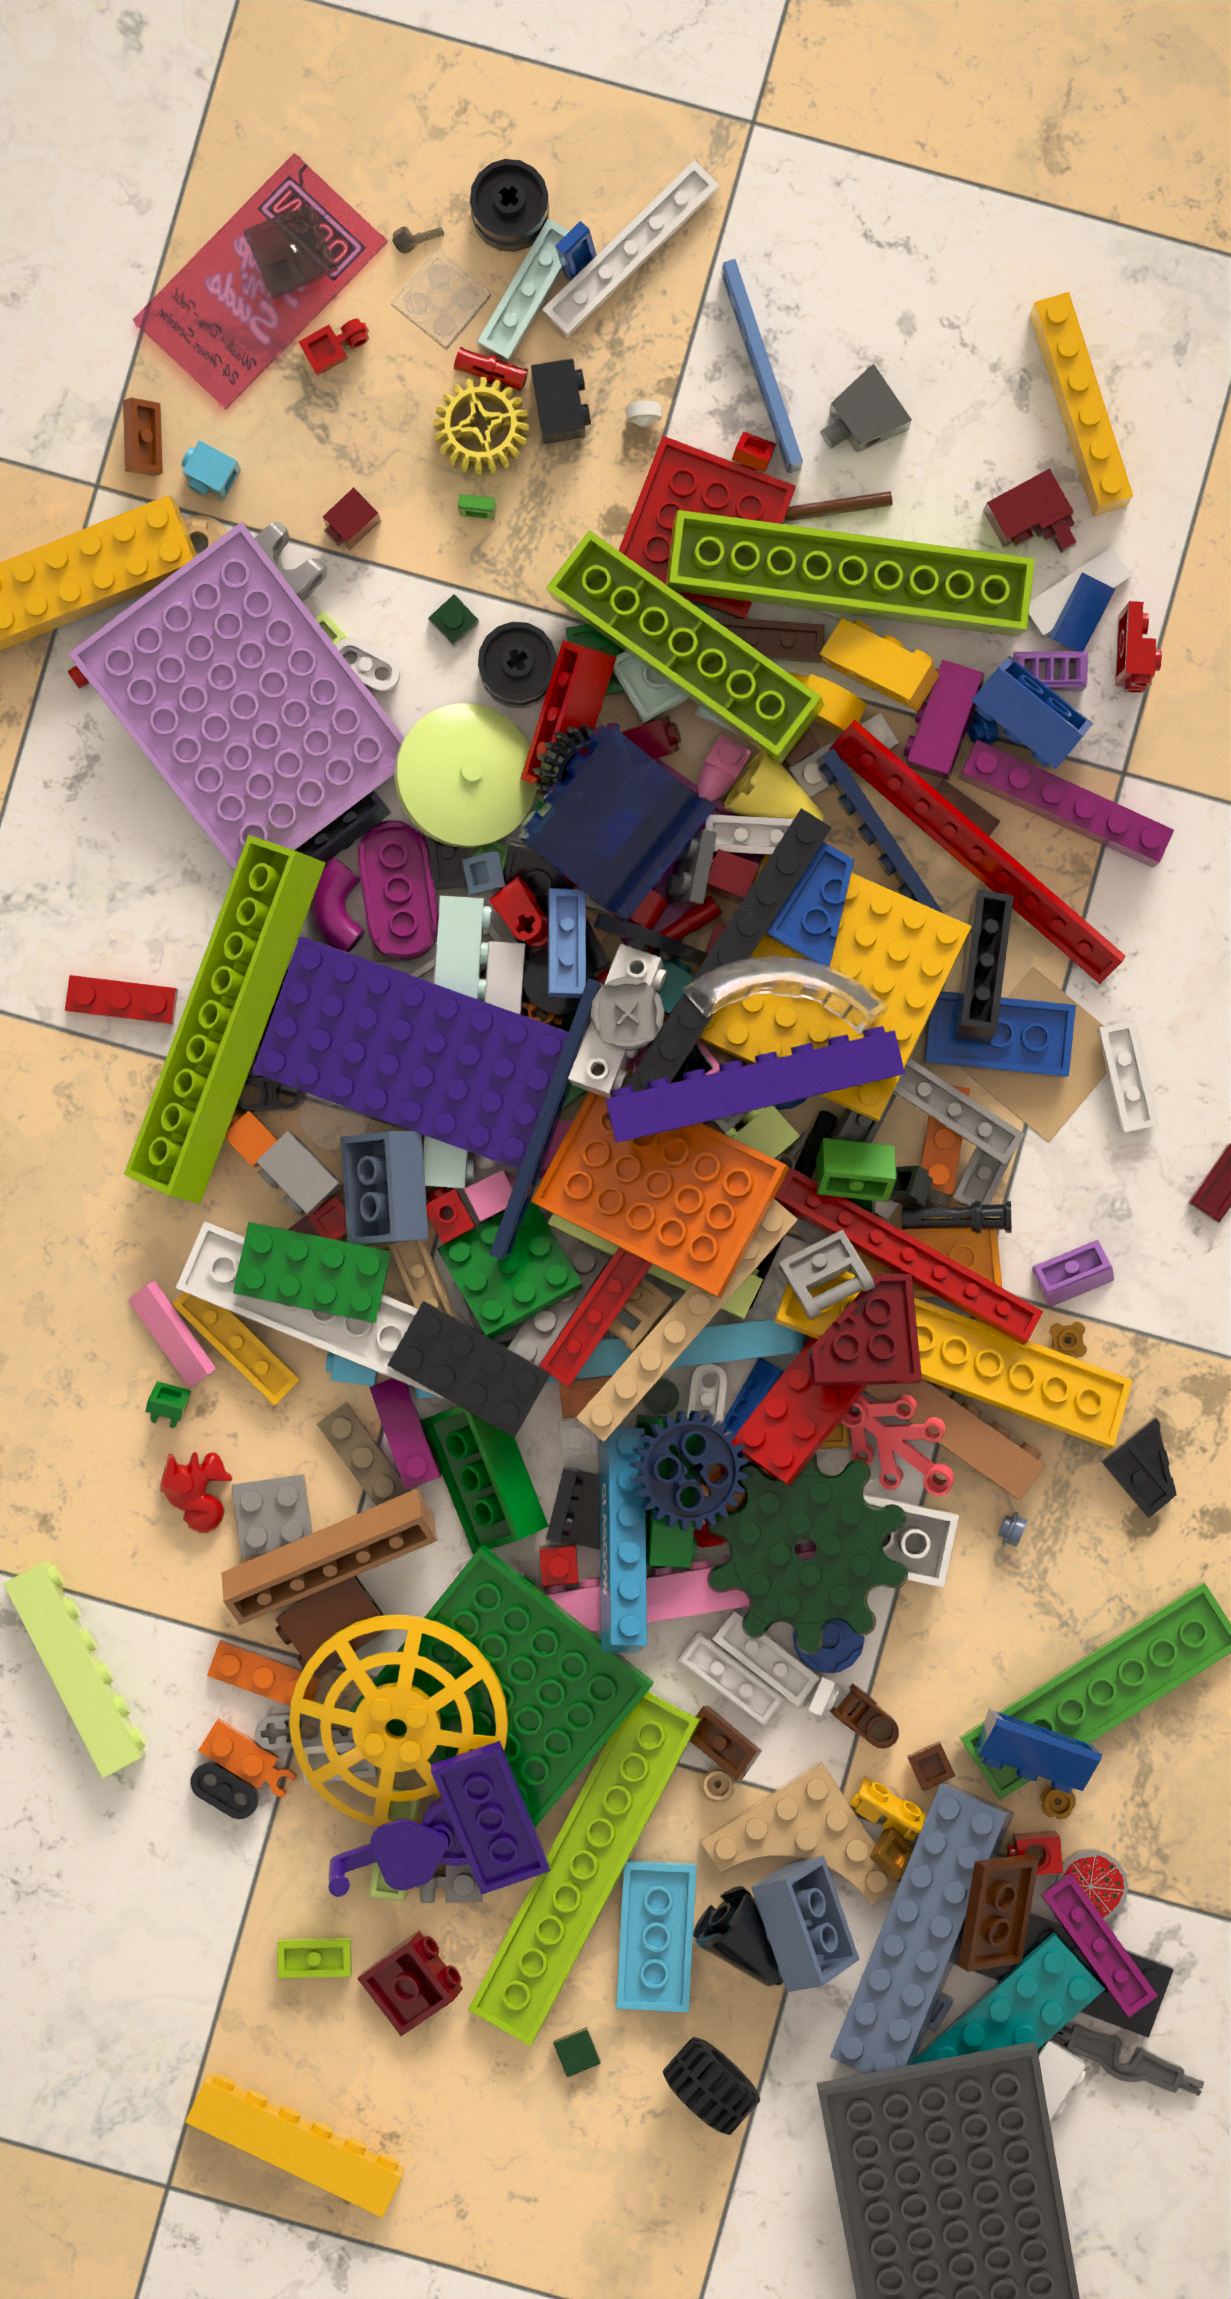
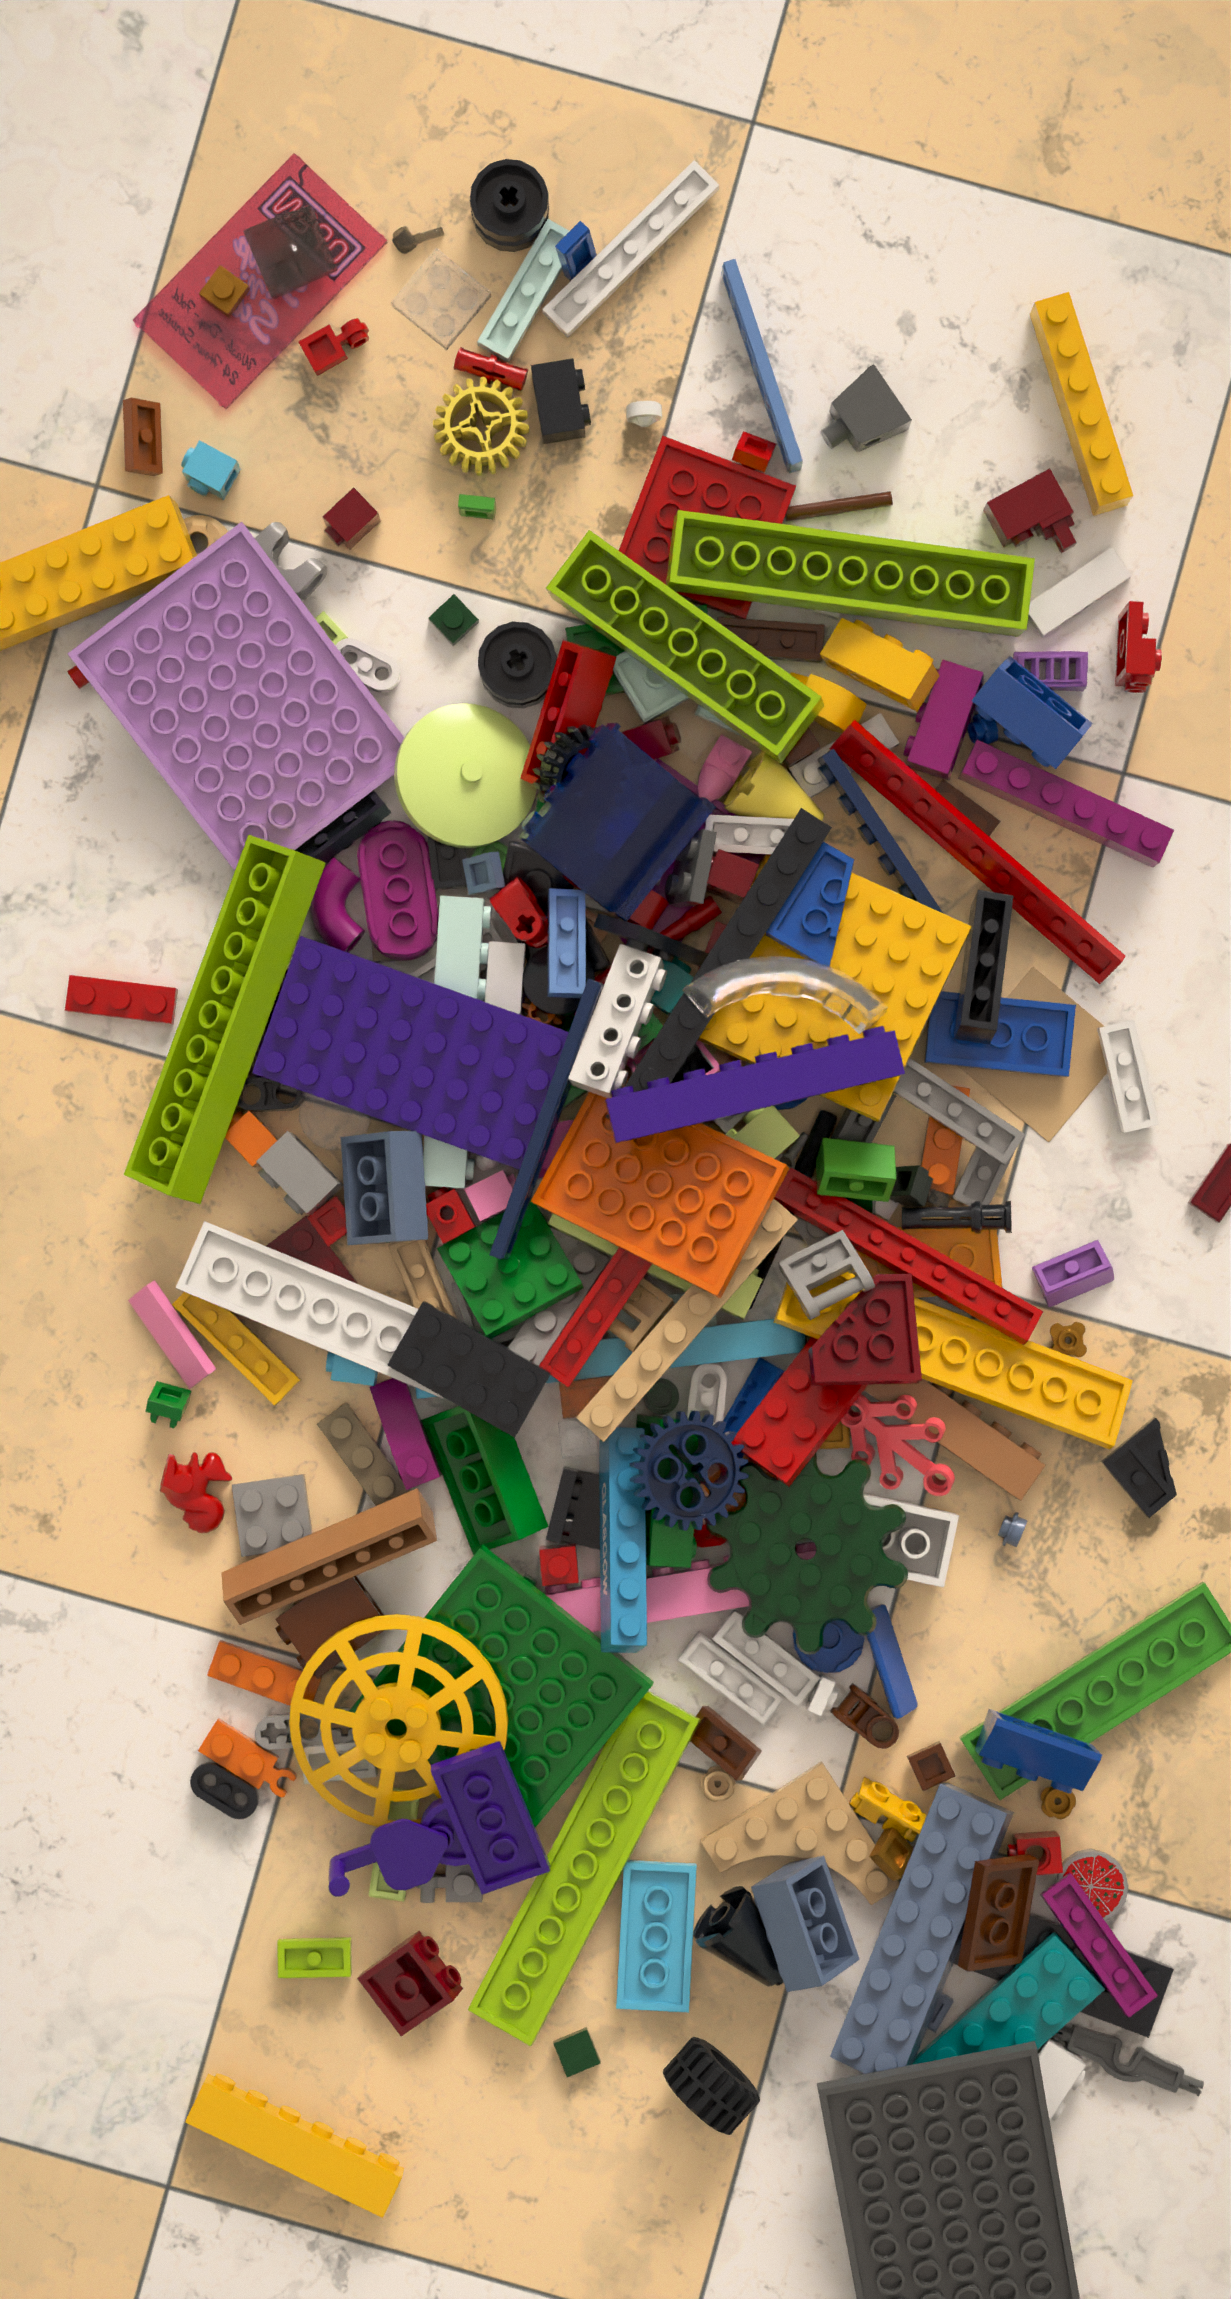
(75, 1668): yellowish green brick -> none
(224, 291): none -> pearl gold plate
(312, 1272): green plate -> none
(627, 1013): light grey tile -> none
(891, 1664): none -> blue slope
(1082, 612): blue tile -> none

